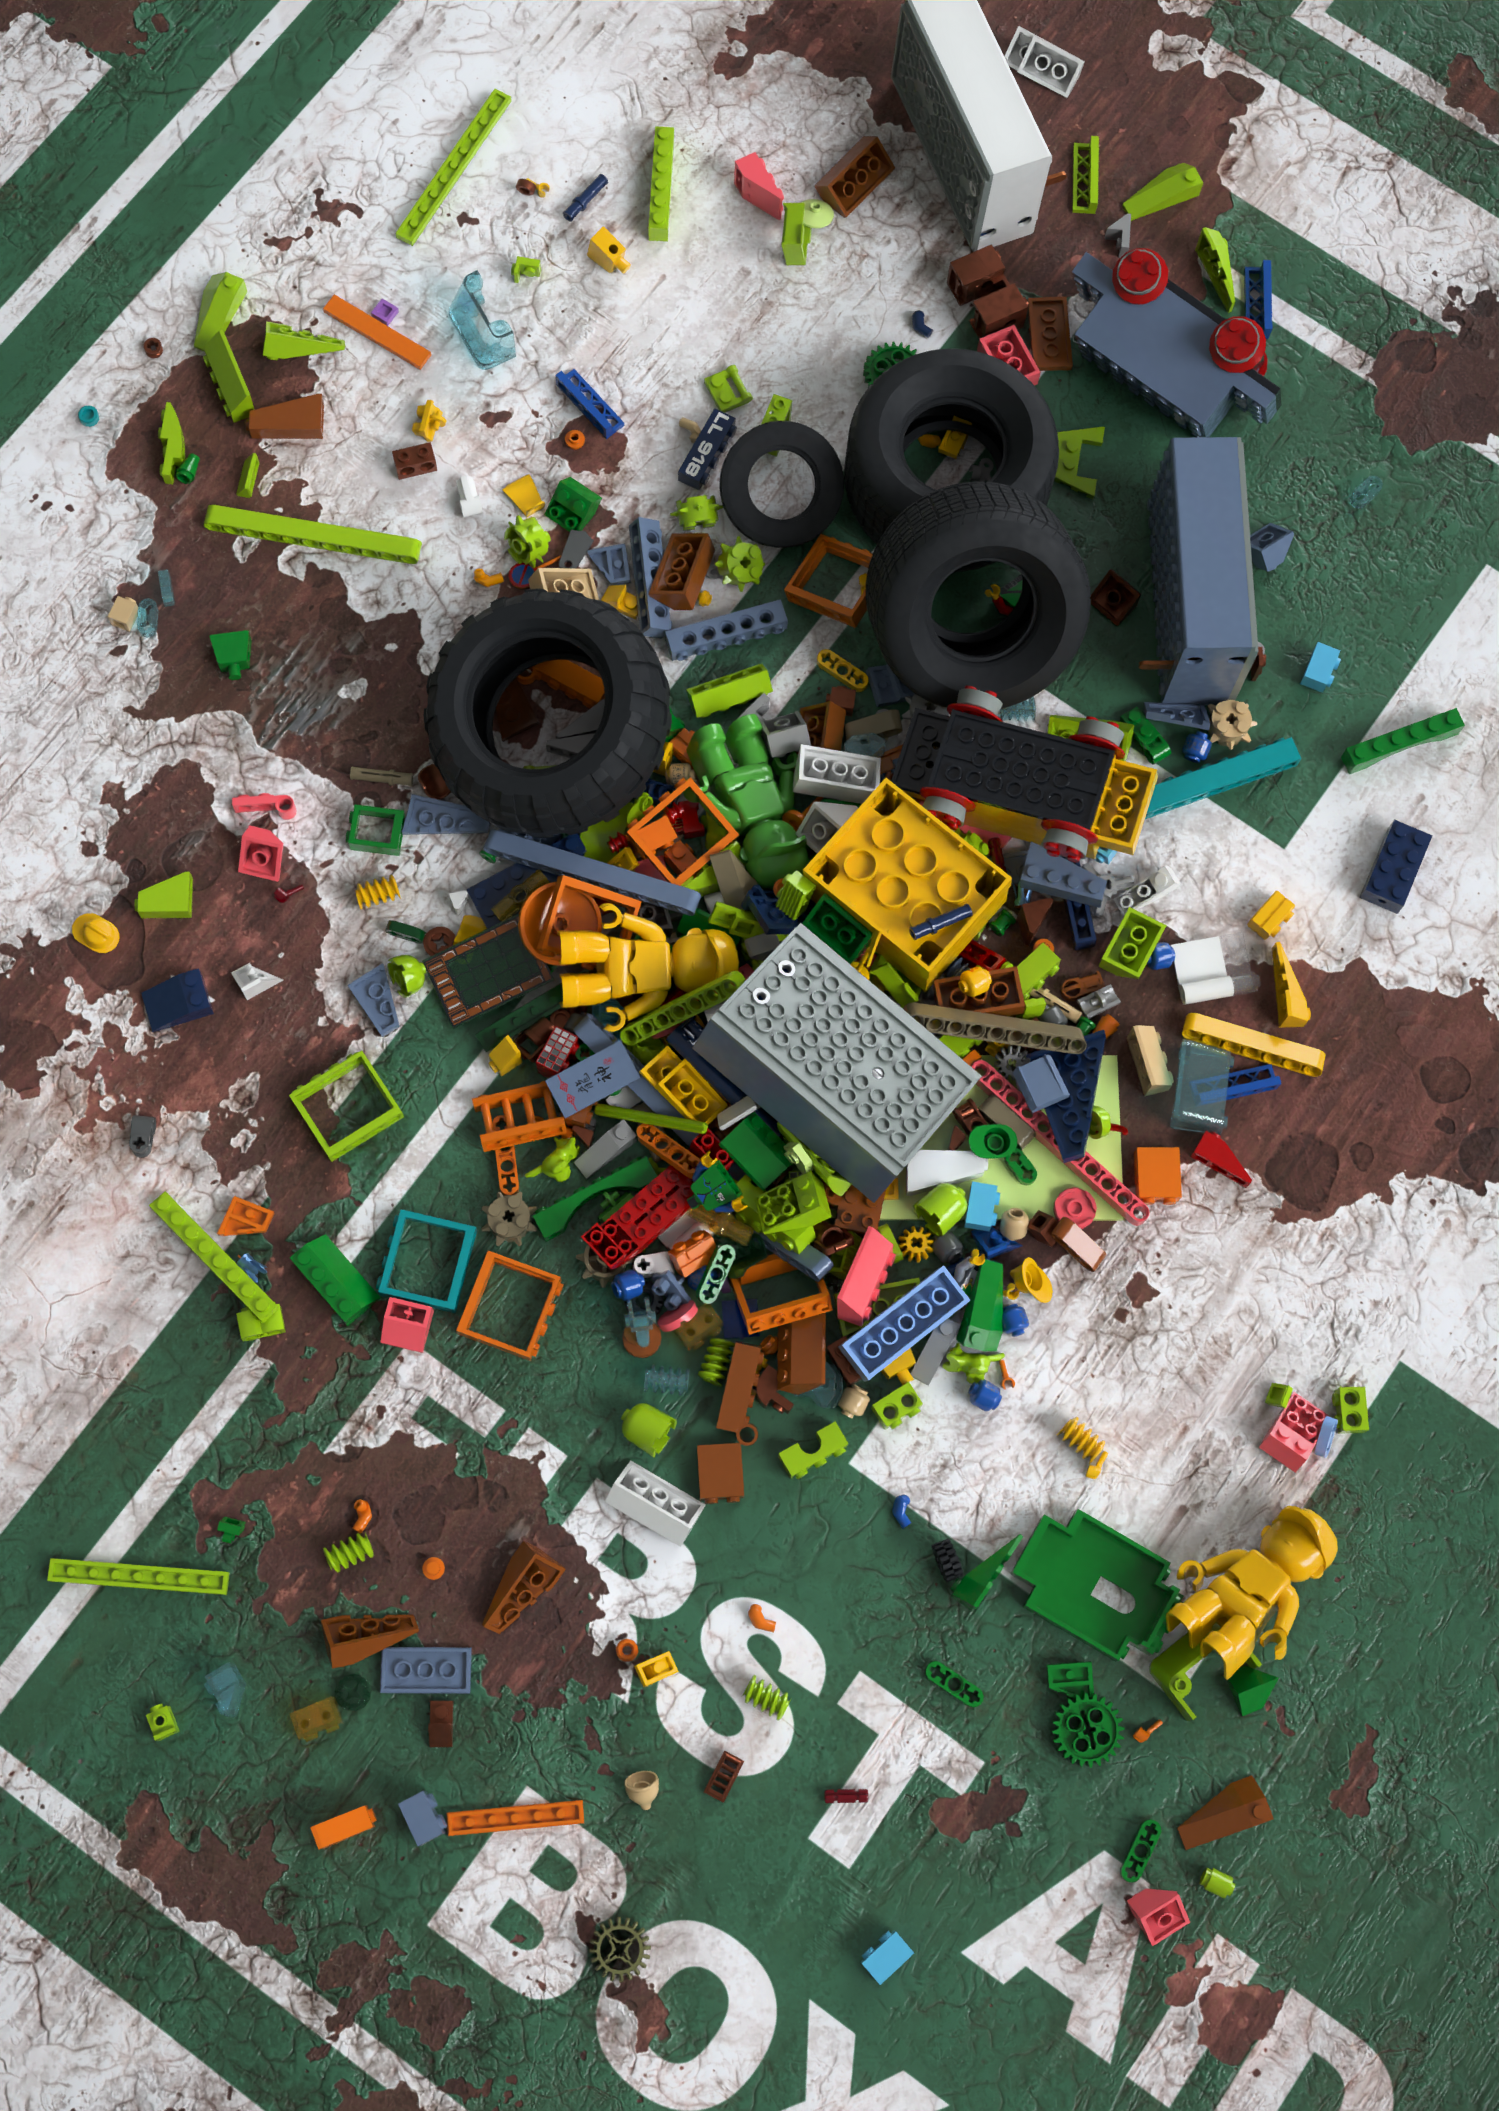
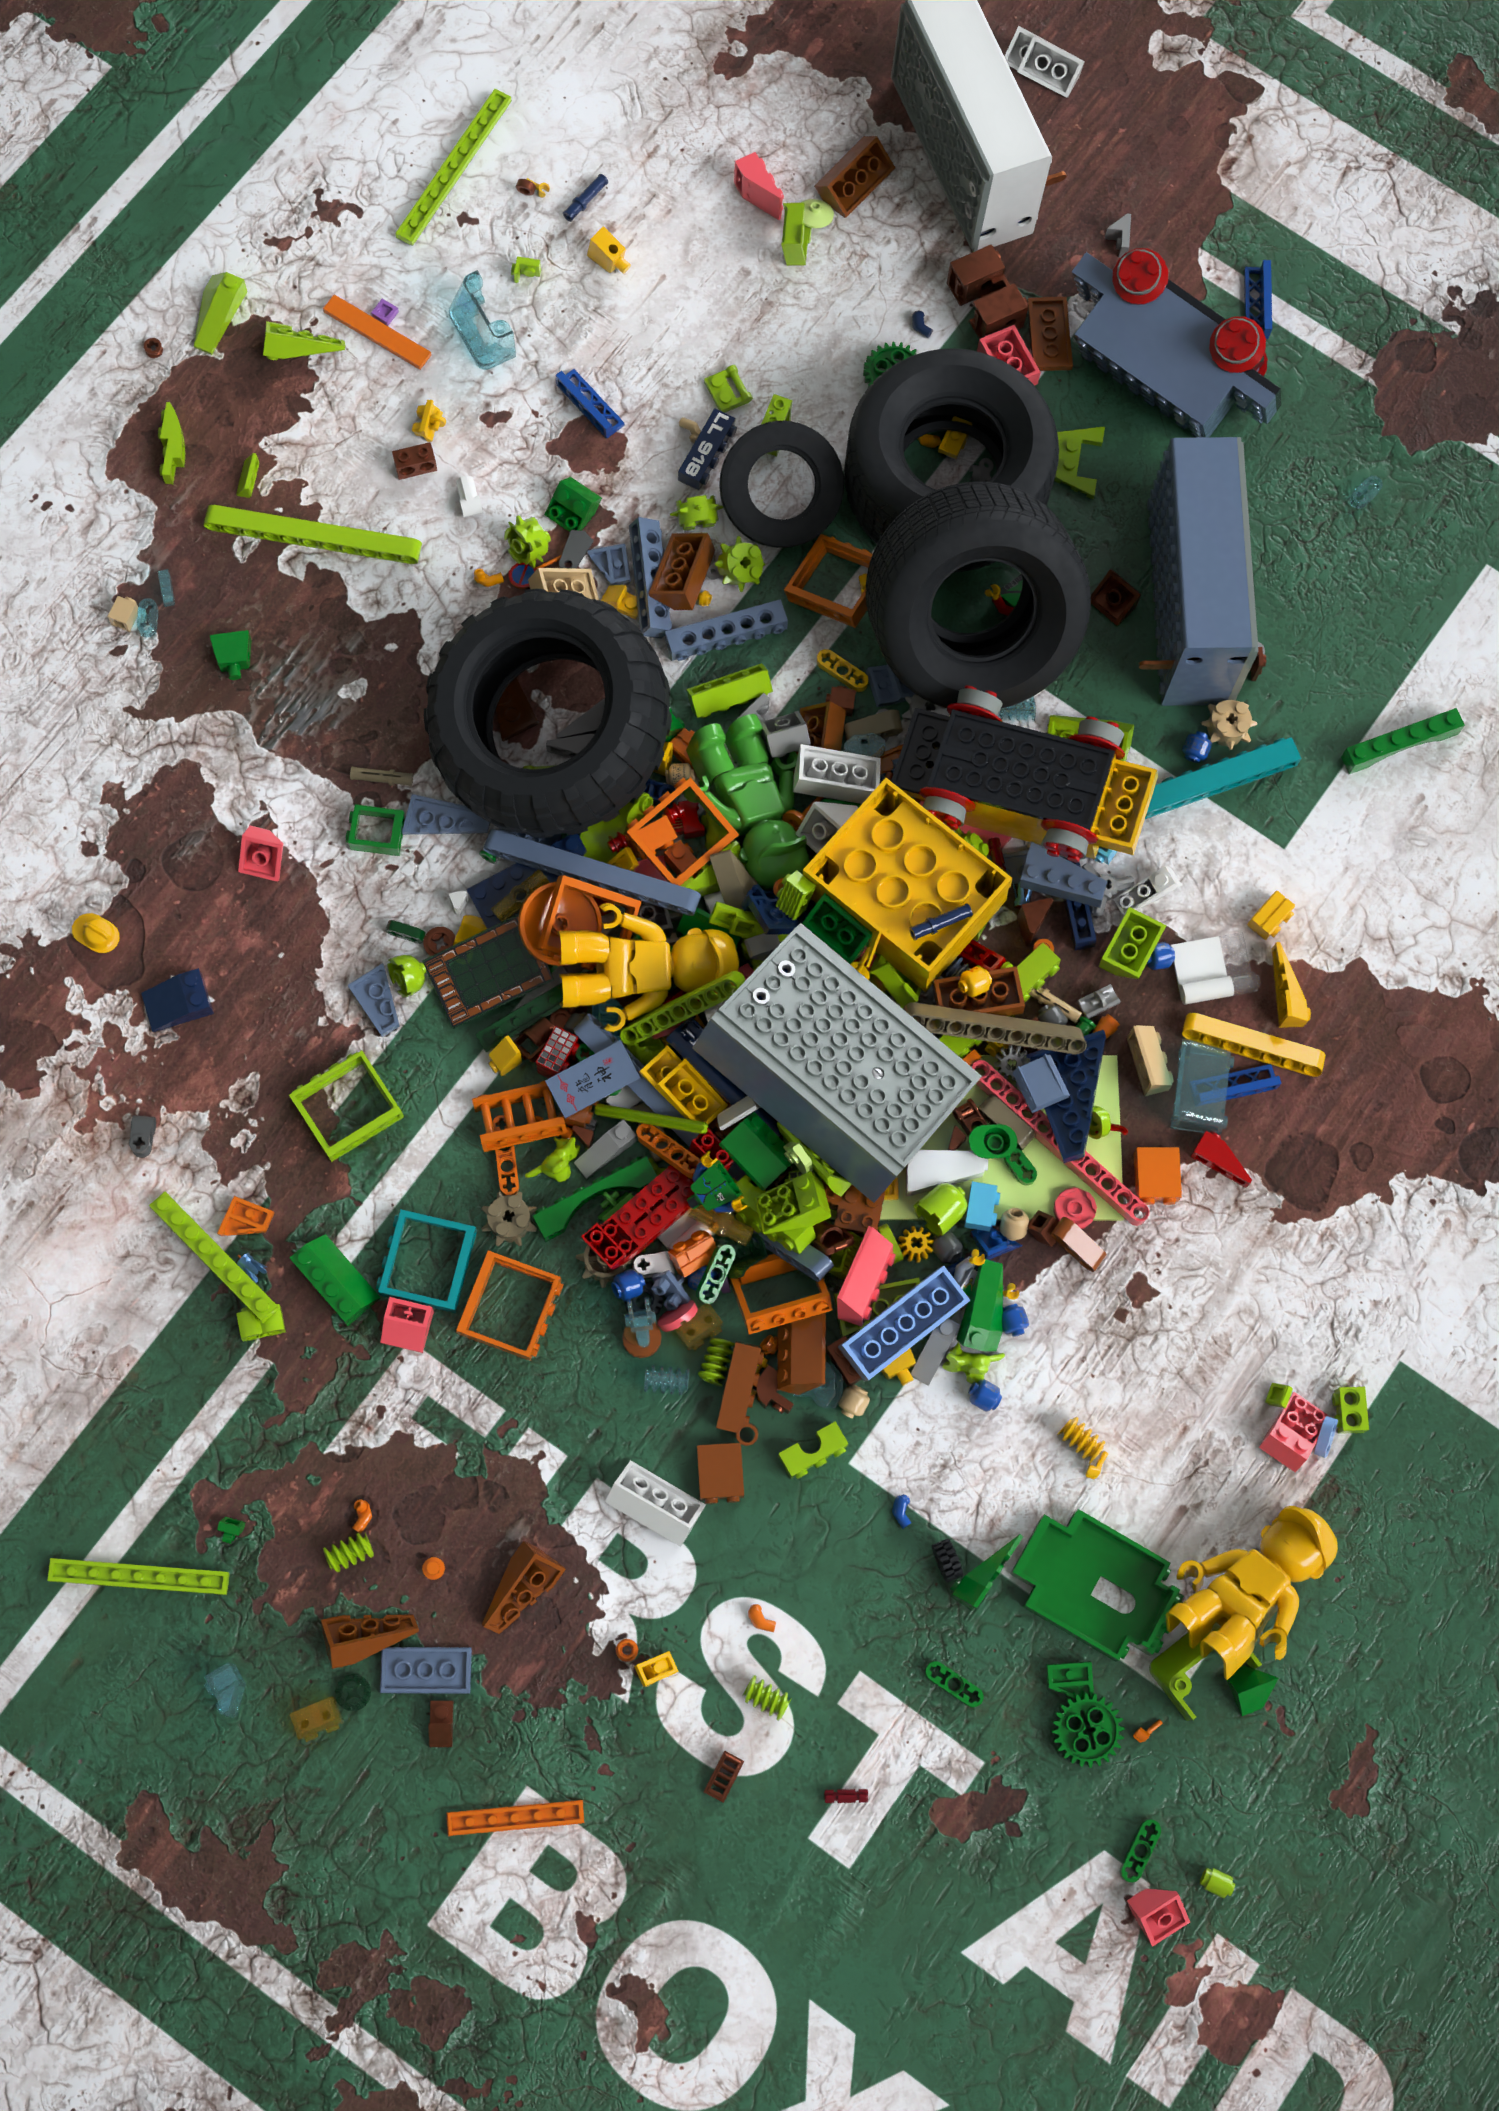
(88, 416): teal tile -> none
(167, 899): lime slope -> none
(169, 1726): lime brick -> none
(187, 470): green cone -> none
(228, 376): lime slope -> none
(253, 980): white slope -> none
(265, 802): coral plate -> none
(283, 896): dark red hand -> none
(289, 420): dark orange slope -> none
(343, 1827): orange slope -> none
(377, 891): yellow piece -> none
(422, 1817): sand blue brick -> none
(433, 783): copper helmet -> none
(525, 495): yellow piece -> none
(568, 678): orange hinge -> none
(574, 444): orange plate -> none
(635, 1936): olive gear -> none
(642, 1788): tan helmet -> none
(647, 1427): lime cylinder -> none
(661, 184): lime brick -> none
(733, 1321): clear blue piece -> none
(886, 1956): medium azure brick -> none
(894, 1402): lime brick -> none
(1002, 923): green bush -> none
(1005, 1375): orange hand -> none
(1032, 1280): yellow piece -> none
(1033, 1008): lime slope -> none
(1085, 985): dark orange piece -> none
(1092, 174): lime fence -> none
(1147, 736): green plate -> none
(1165, 190): lime wedge -> none
(1182, 714): sand blue wing -> none
(1215, 258): lime wedge -> none
(1229, 1812): dark orange wedge -> none
(1270, 546): sand blue slope -> none
(1320, 667): medium azure brick -> none
(1396, 866): dark blue brick -> none

